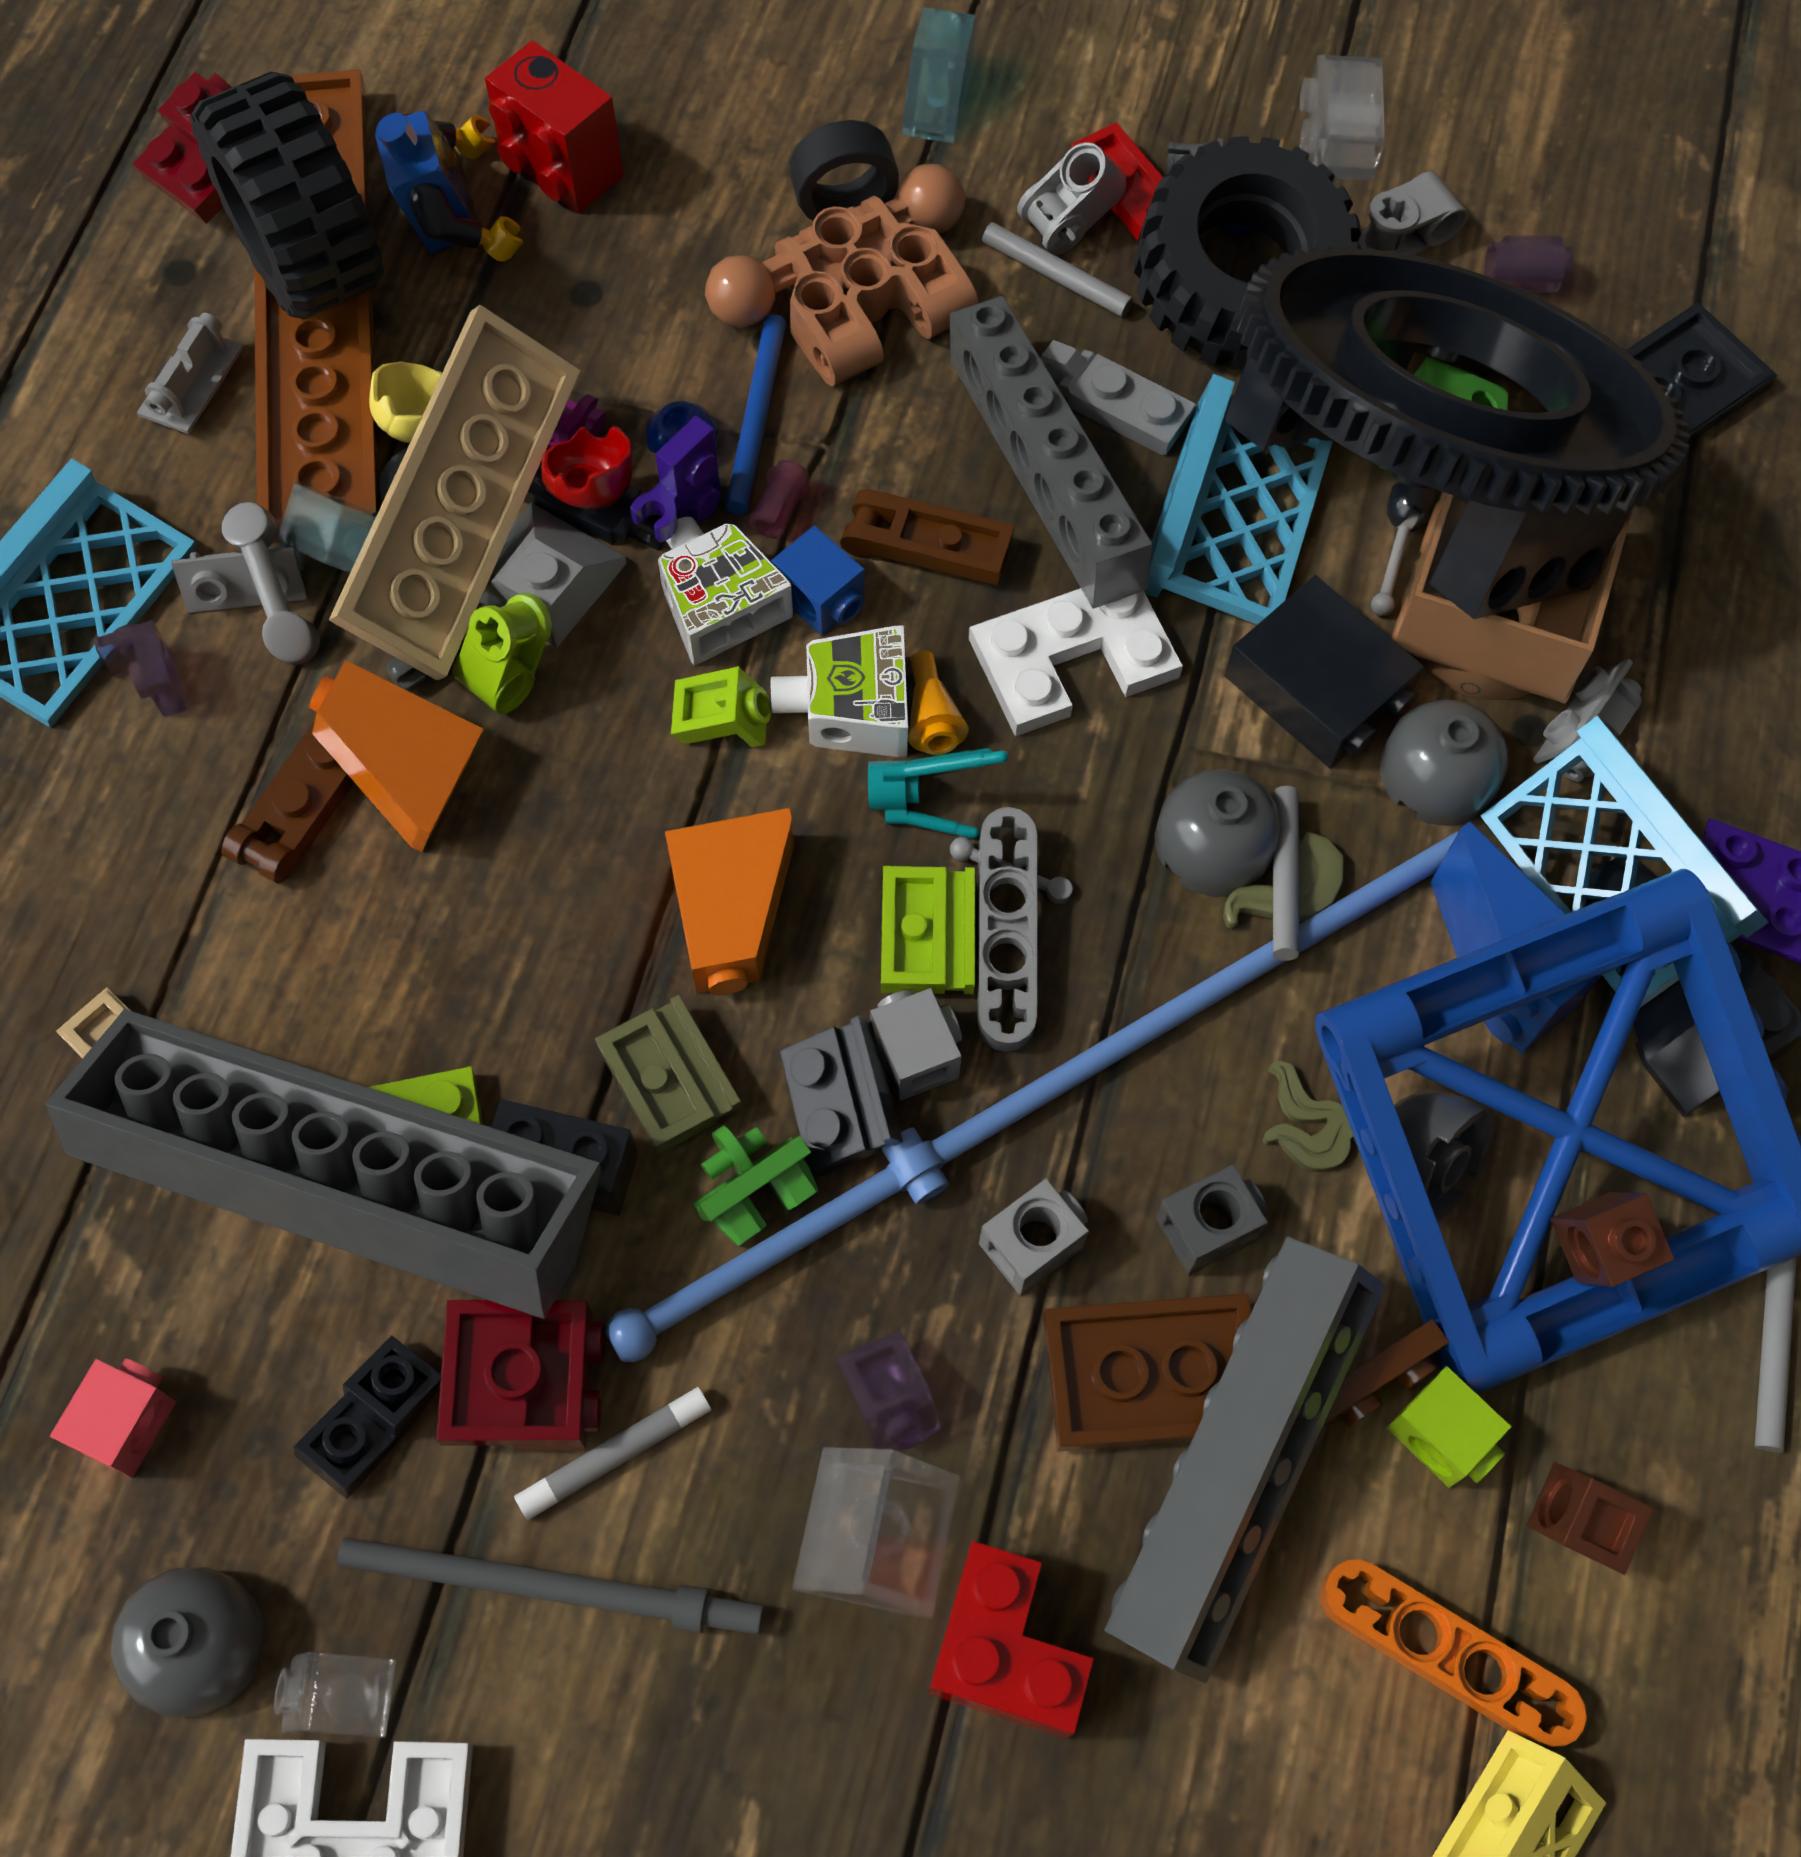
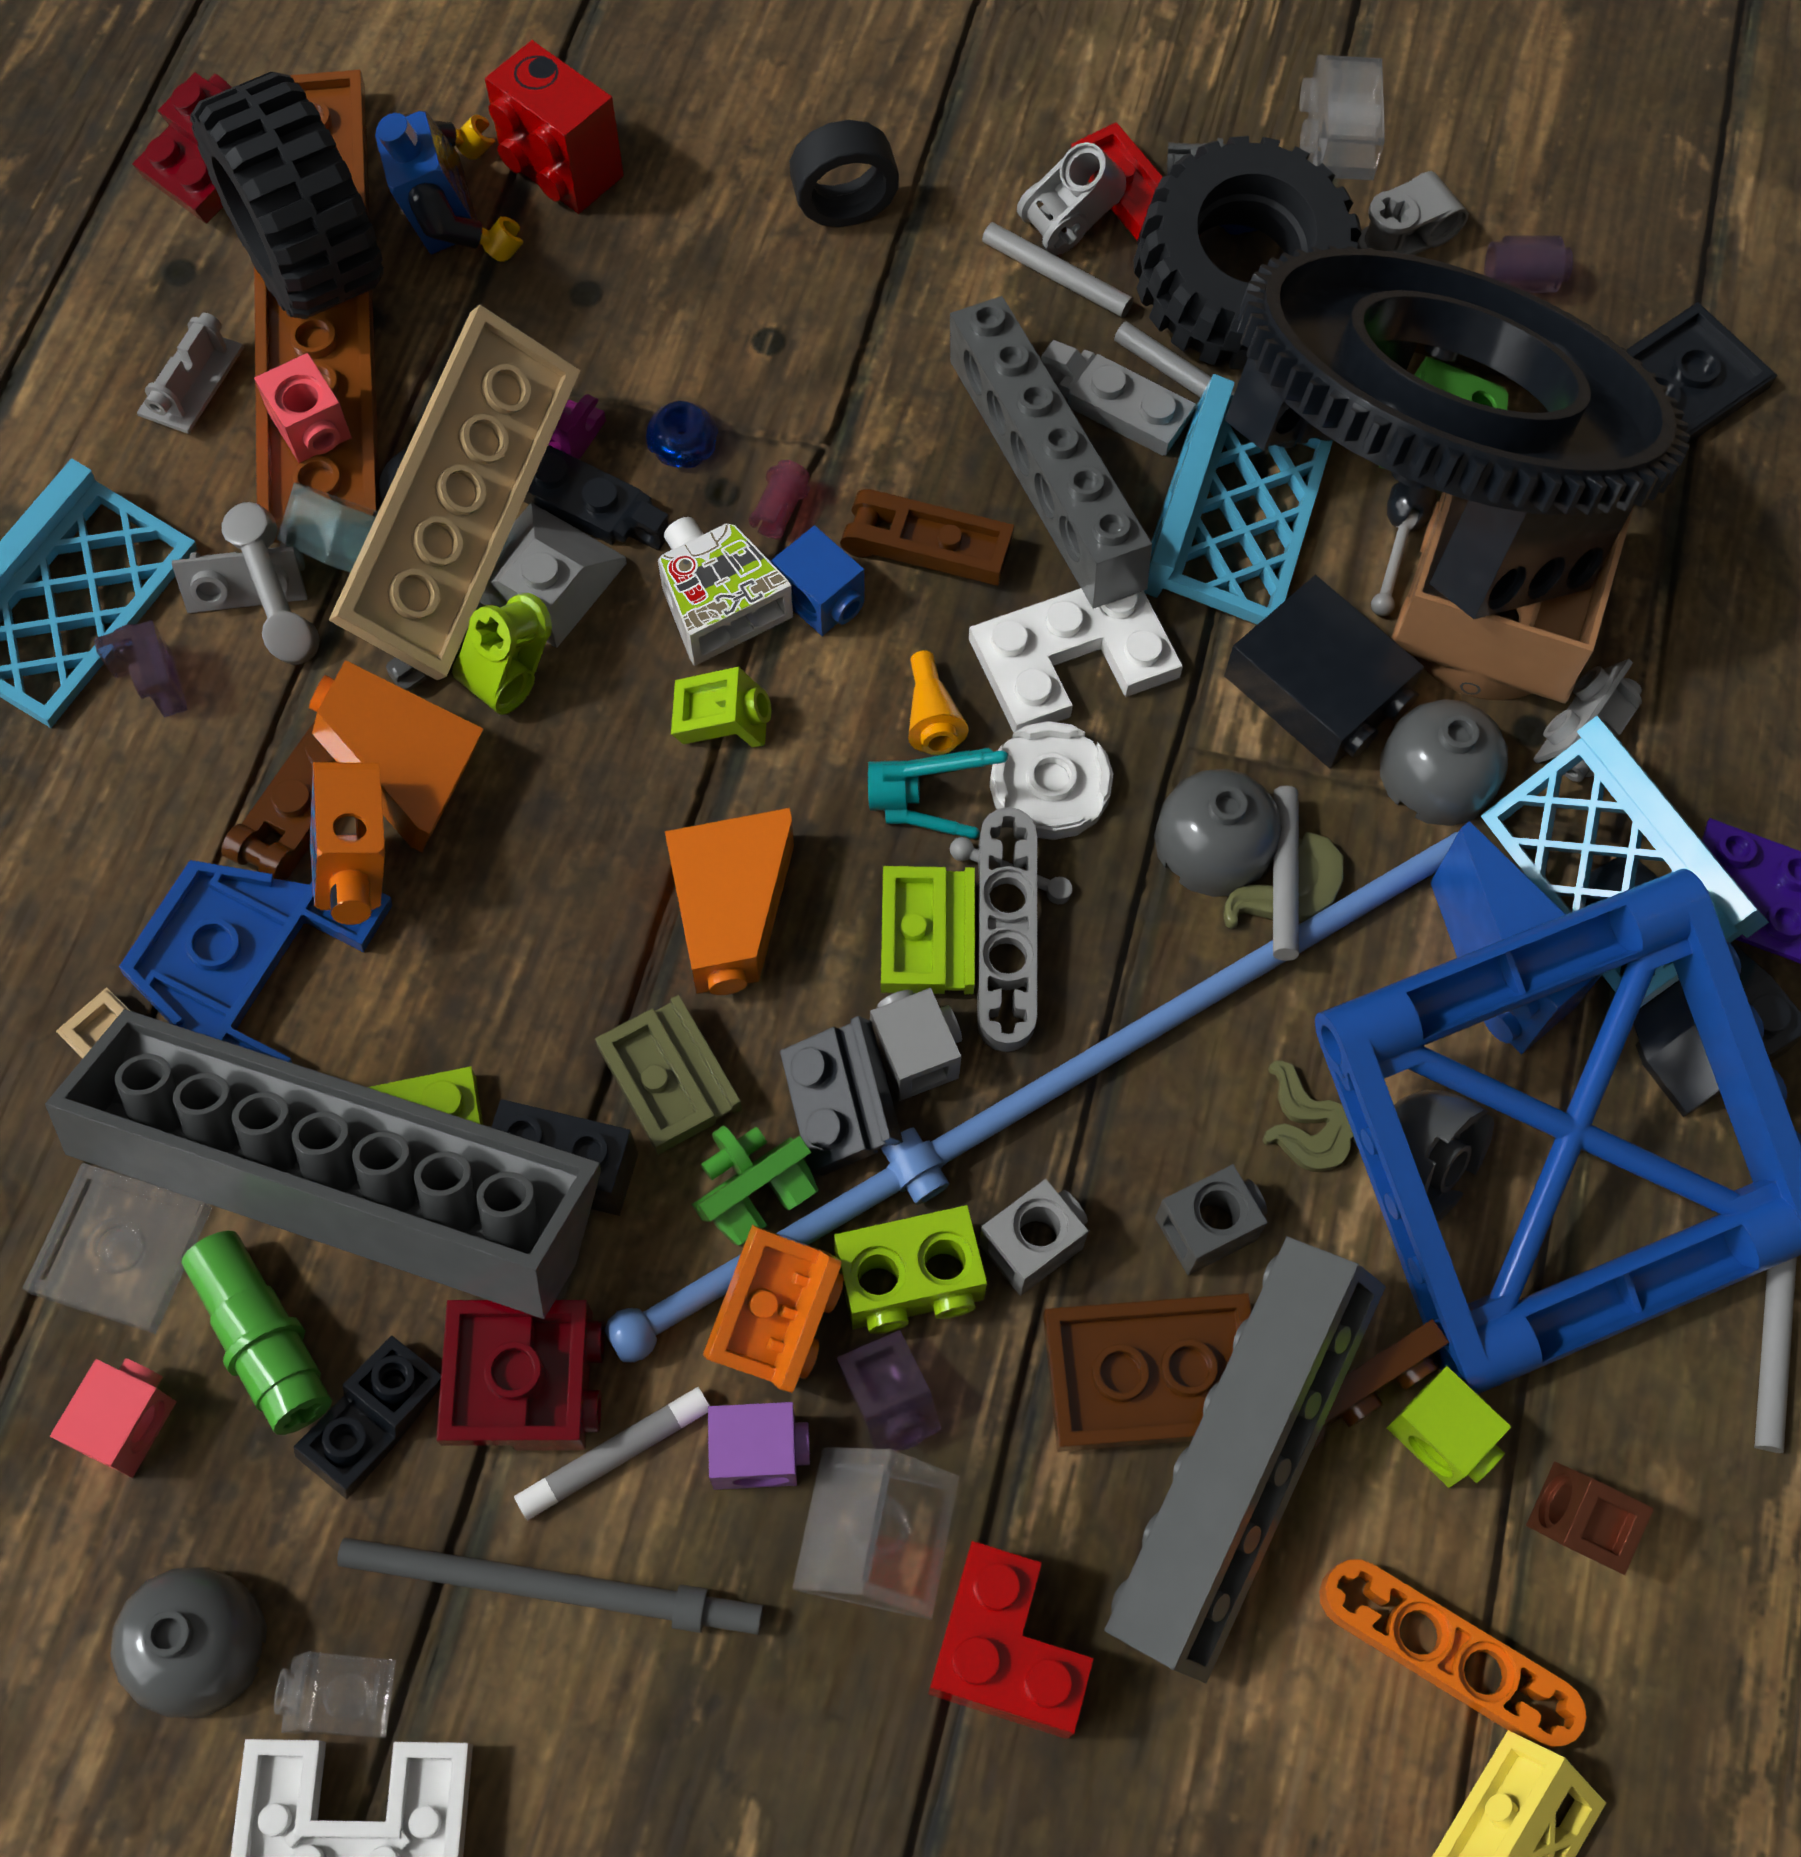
(117, 1248): none -> clear plate
(220, 943): none -> blue wing
(257, 1333): none -> bright green piece
(303, 408): none -> coral brick
(347, 867): none -> orange torso
(401, 396): light yellow hair -> none
(589, 469): red hair -> none
(686, 480): dark purple plate -> none
(755, 415): blue bar -> none
(756, 1445): none -> medium lavender brick
(775, 1308): none -> orange bracket
(851, 692): torso -> none
(884, 247): nougat connector -> none
(904, 1250): none -> lime brick
(939, 74): clear light blue slope -> none
(1053, 778): none -> white tile
(1162, 358): none -> light grey bar
(1612, 1239): copper brick -> none

